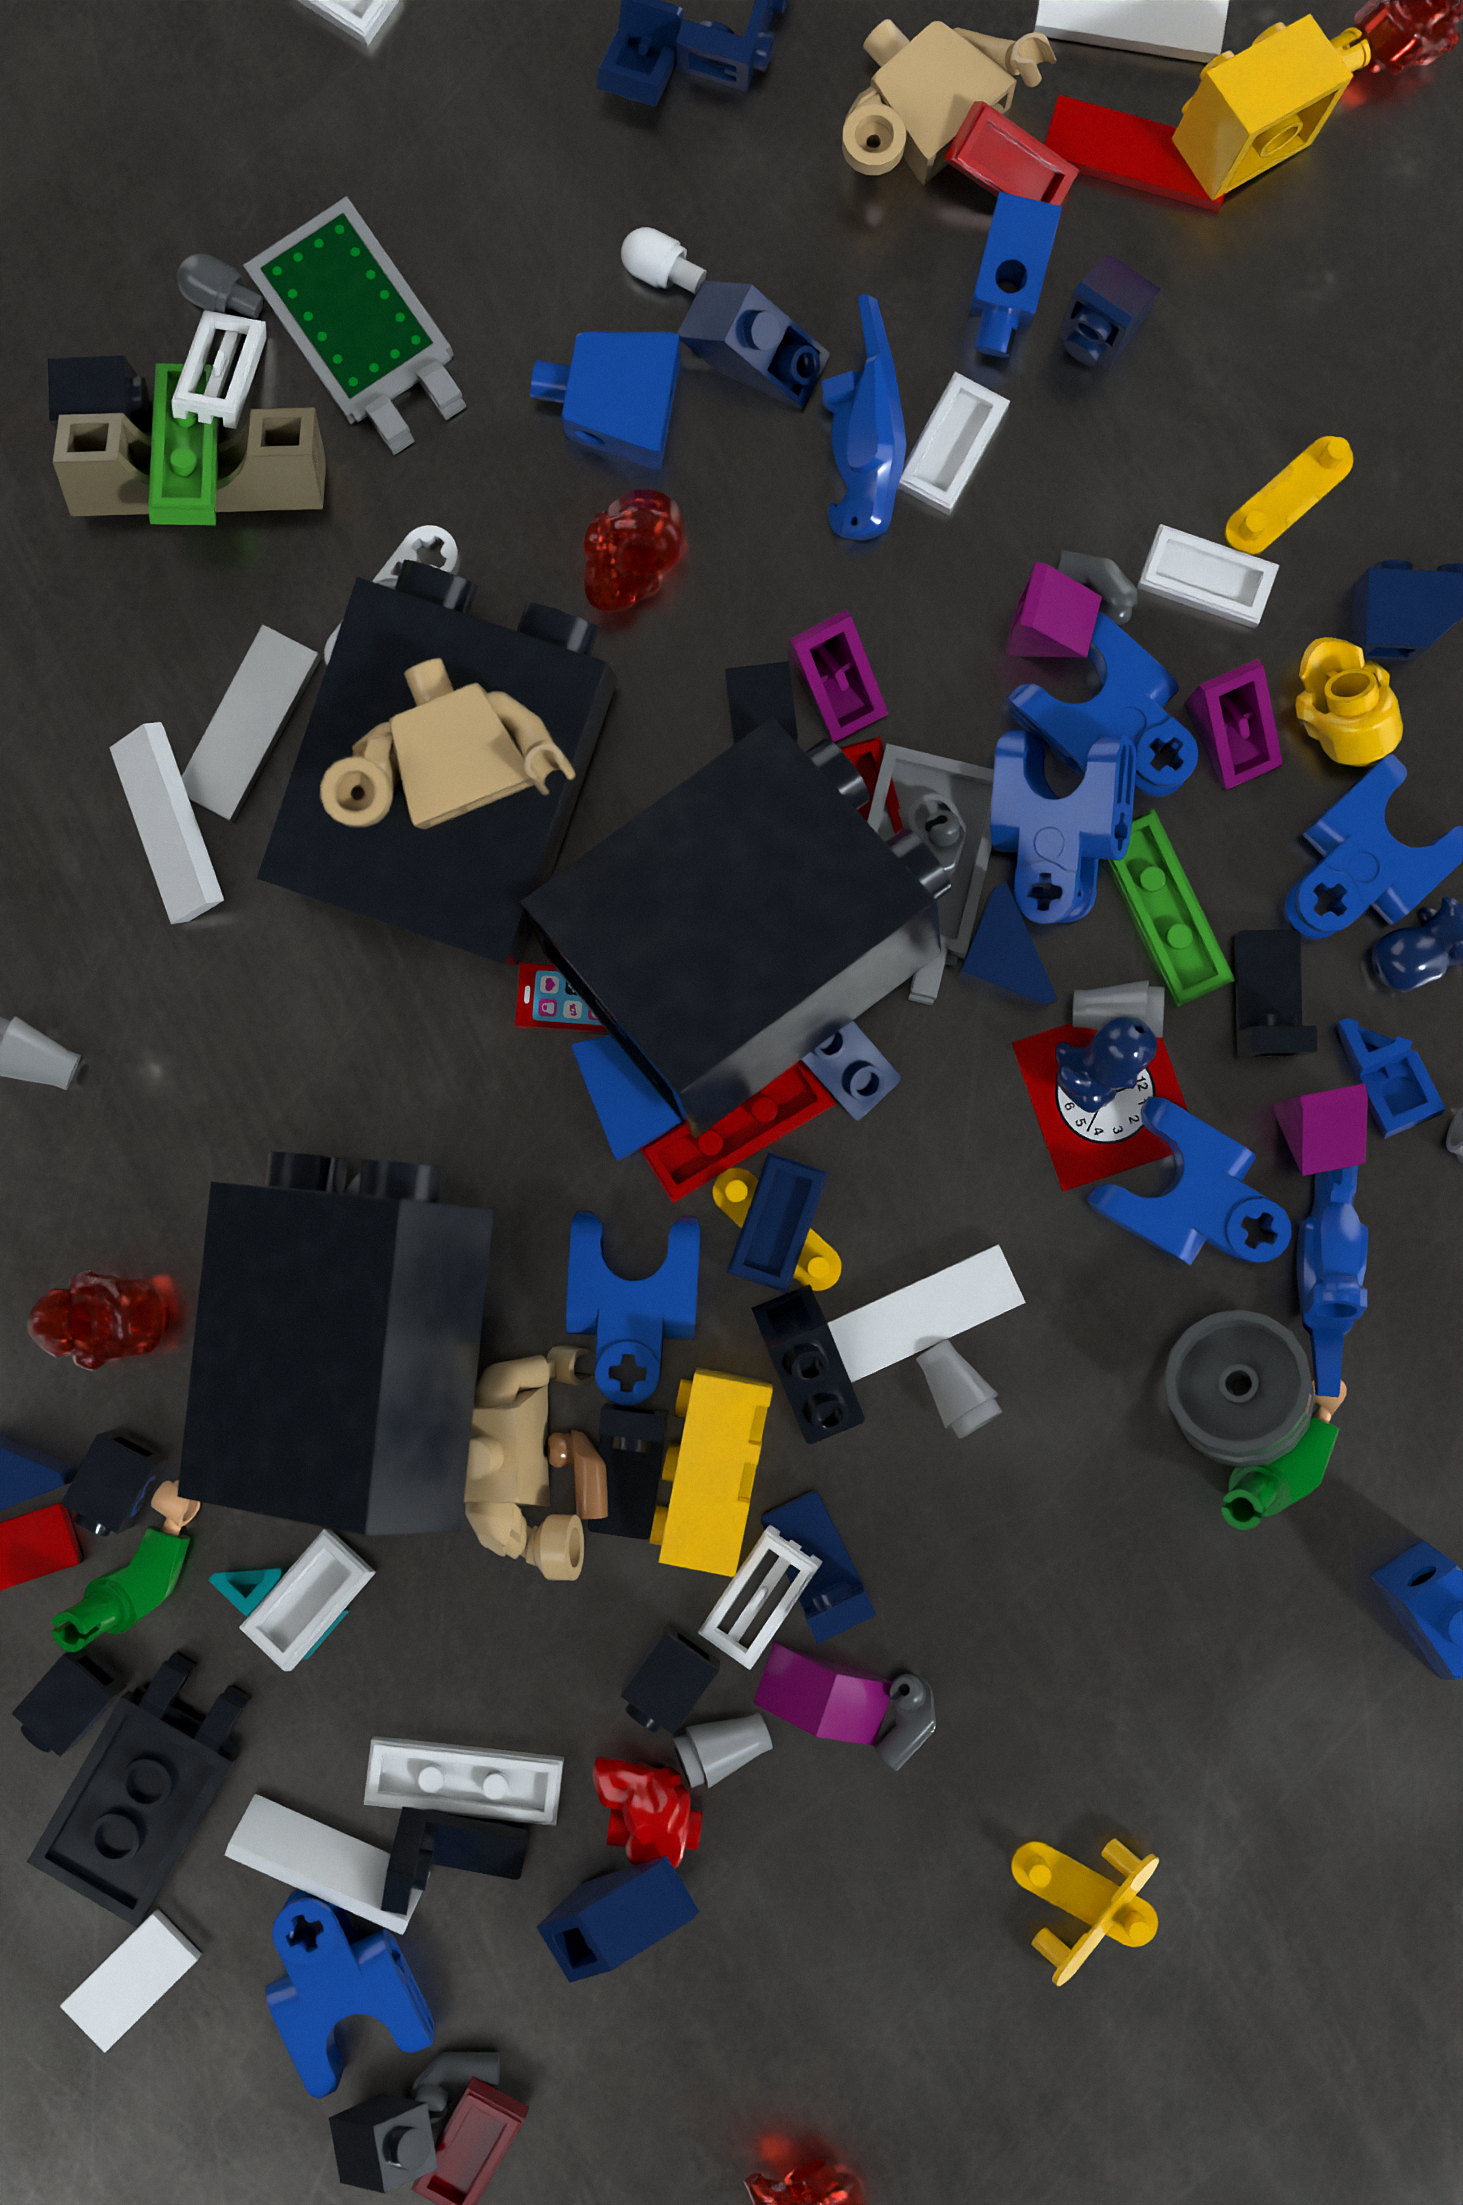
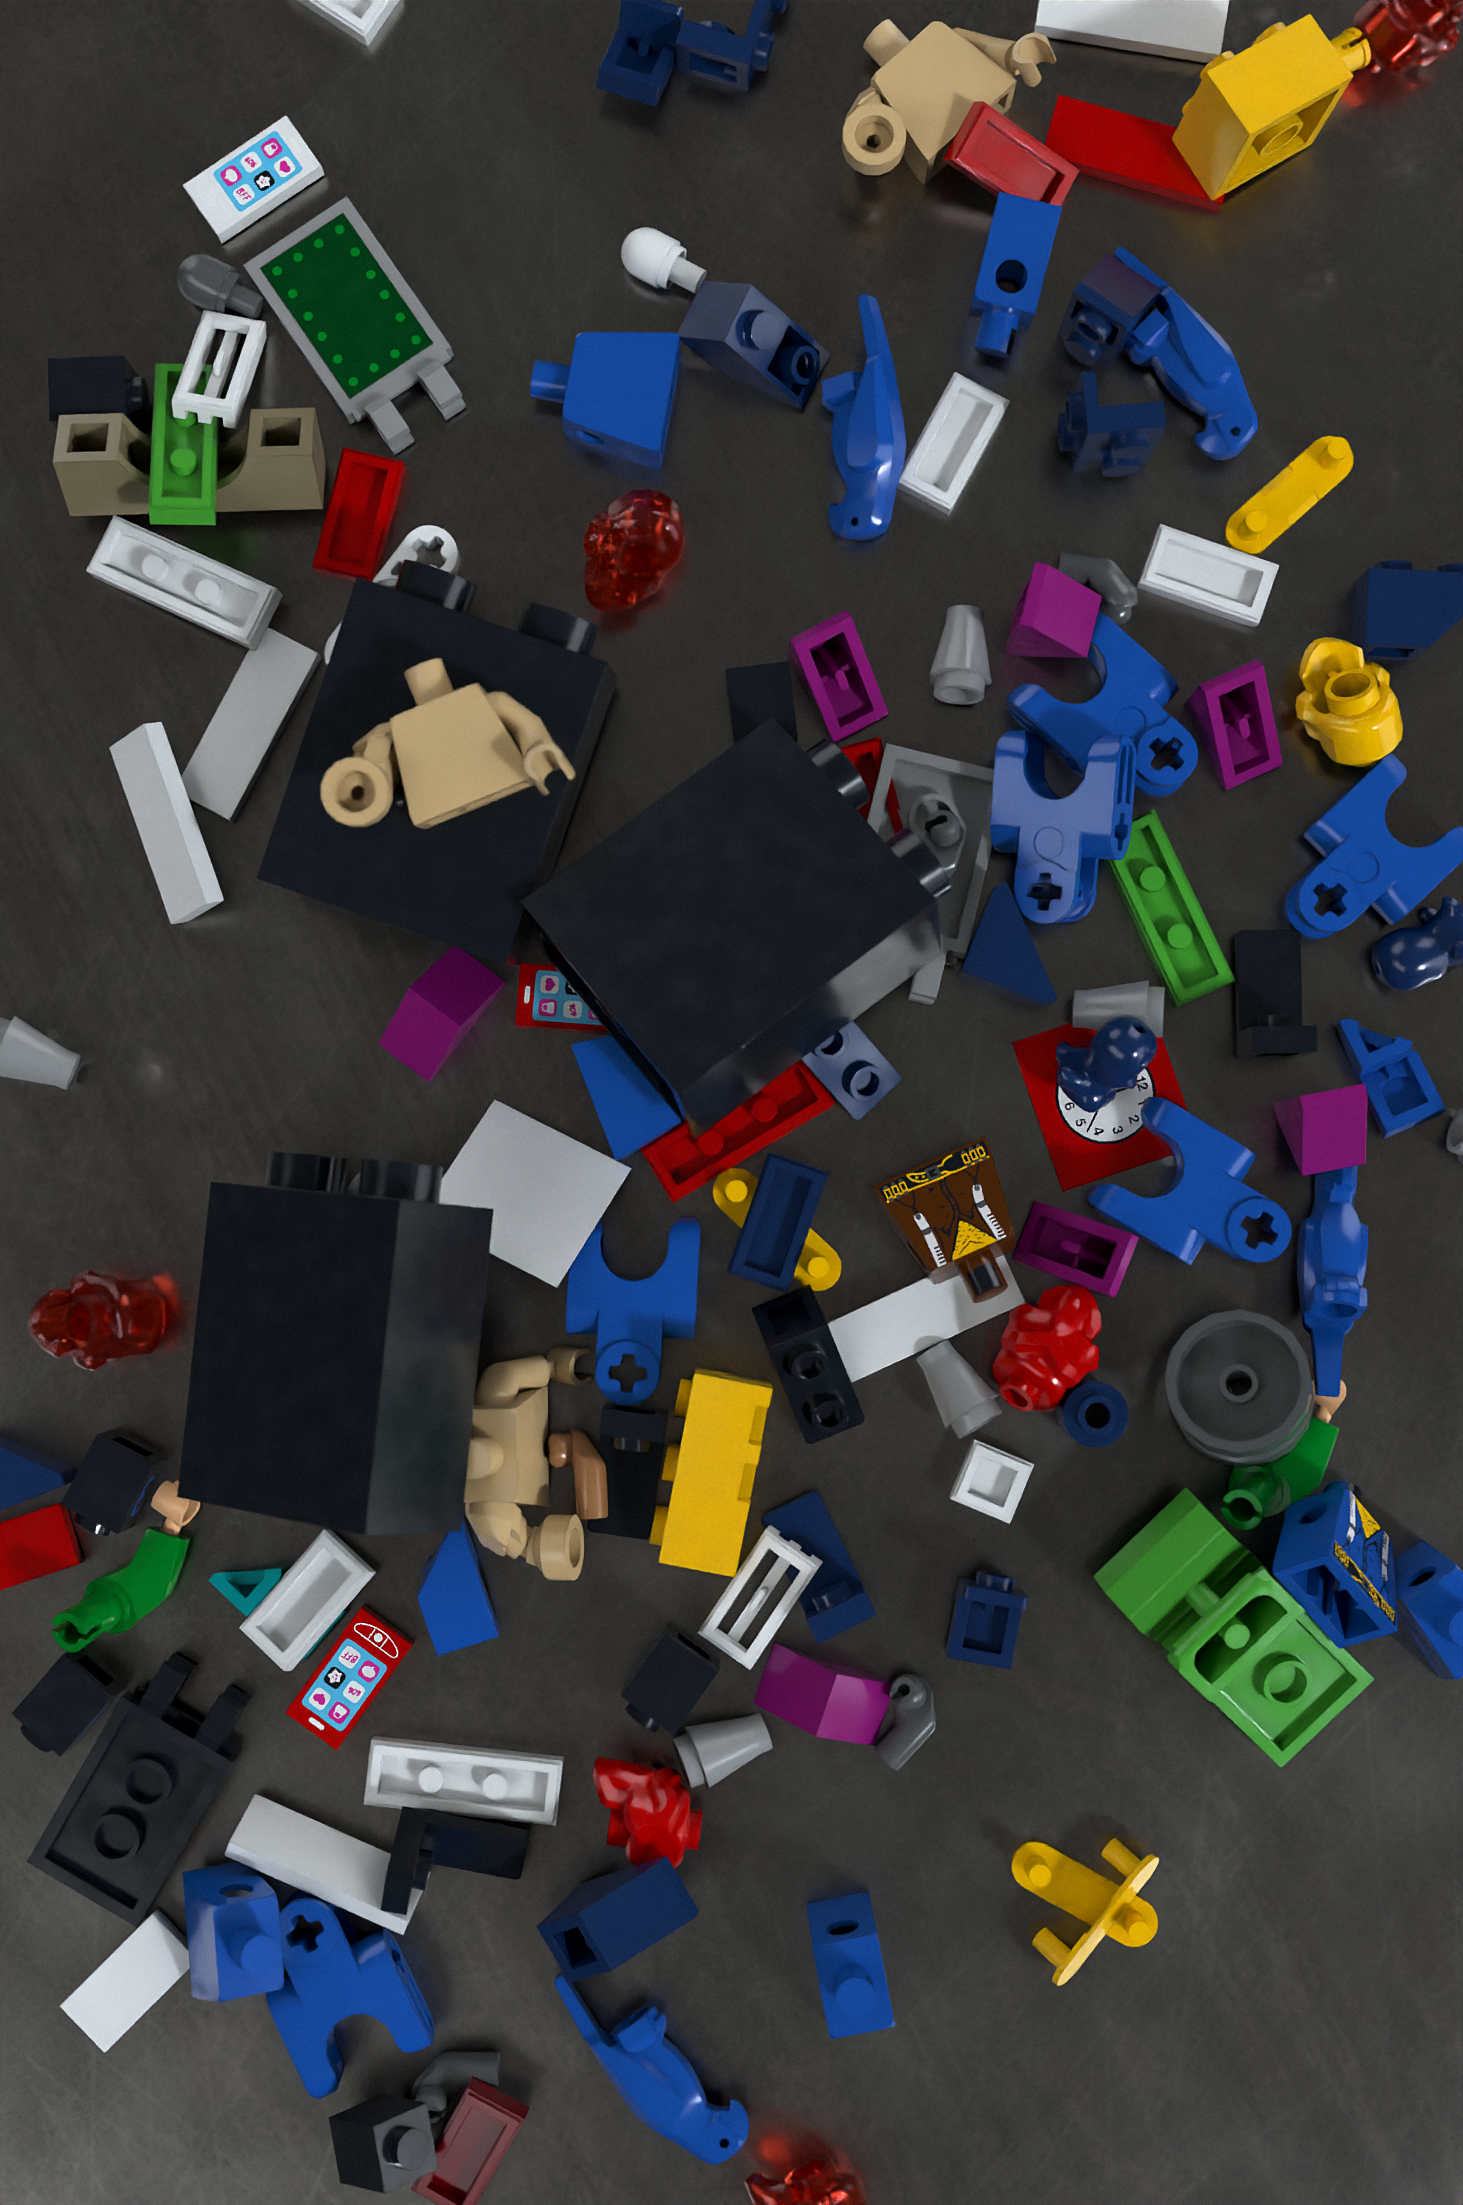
(184, 582): none -> white tile
(232, 1939): none -> blue torso
(254, 179): none -> tile
(349, 1677): none -> tile
(359, 516): none -> red tile
(440, 1011): none -> magenta slope
(455, 1595): none -> blue slope
(541, 1189): none -> white sticker
(659, 2080): none -> blue animal
(849, 1966): none -> blue torso
(953, 1218): none -> reddish brown torso
(961, 660): none -> light grey cone
(986, 1620): none -> dark blue bracket
(991, 1480): none -> white tile
(1048, 1348): none -> red head
(1072, 1413): none -> dark blue brick
(1075, 1249): none -> magenta slope
(1108, 437): none -> dark blue bracket
(1193, 367): none -> blue animal
(1232, 1628): none -> bright green piece
(1338, 1565): none -> blue torso

